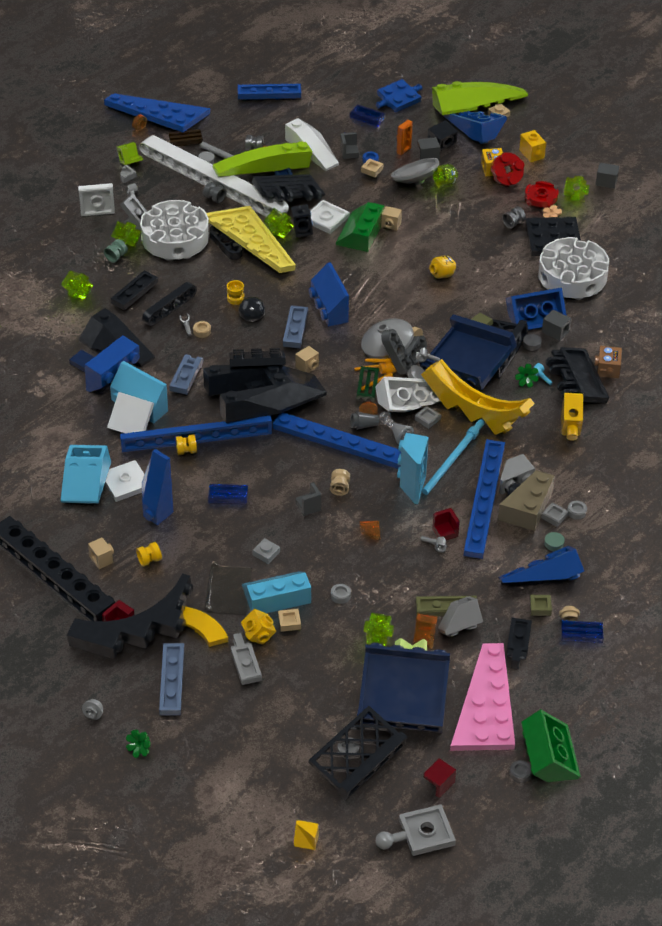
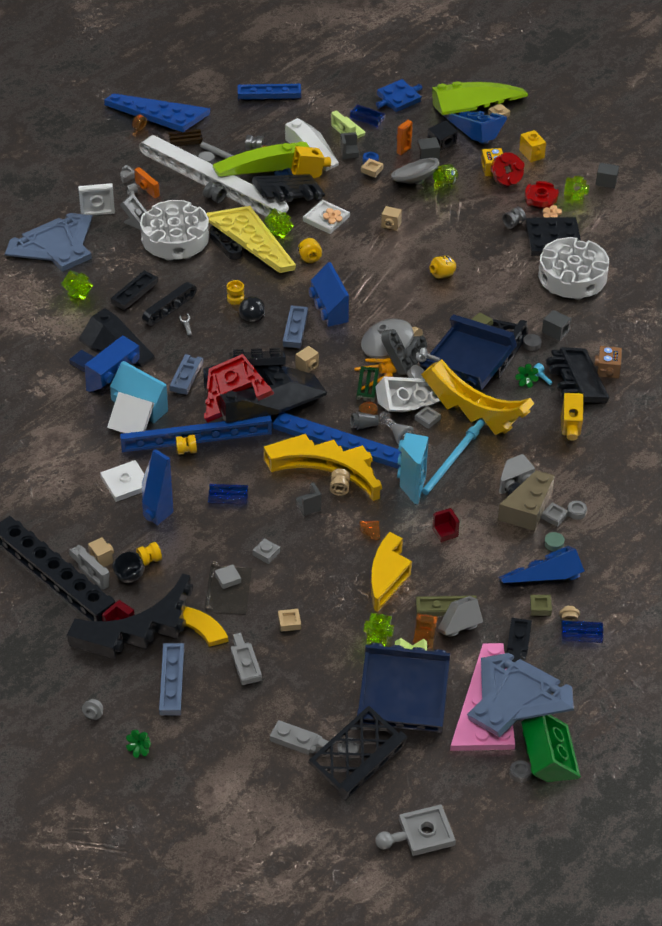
(55, 241): none -> sand blue plate
(85, 473): medium azure slope -> none
(90, 566): none -> light grey hinge
(115, 250): sand green wheel -> none
(126, 233): clear neon green brick -> none
(128, 153): lime panel -> none
(128, 567): none -> black hair
(146, 182): none -> orange plate
(201, 329): tan tile -> none
(228, 576): none -> light grey tile
(235, 376): none -> red wing
(258, 626): yellow brick -> none
(278, 592): medium azure slope -> none
(297, 738): none -> light grey hinge
(302, 220): black head -> none
(306, 835): yellow slope -> none
(309, 161): none -> yellow torso
(310, 250): none -> yellow head
(327, 456): none -> yellow arch
(332, 216): none -> light nougat plant
(340, 593): light grey tile -> none
(345, 125): none -> yellowish green panel
(361, 227): green slope -> none
(388, 570): none -> yellow slope
(440, 543): light grey hand -> none
(440, 775): dark red panel -> none
(484, 499): blue plate -> none
(516, 694): none -> sand blue plate
(535, 306): blue slope -> none

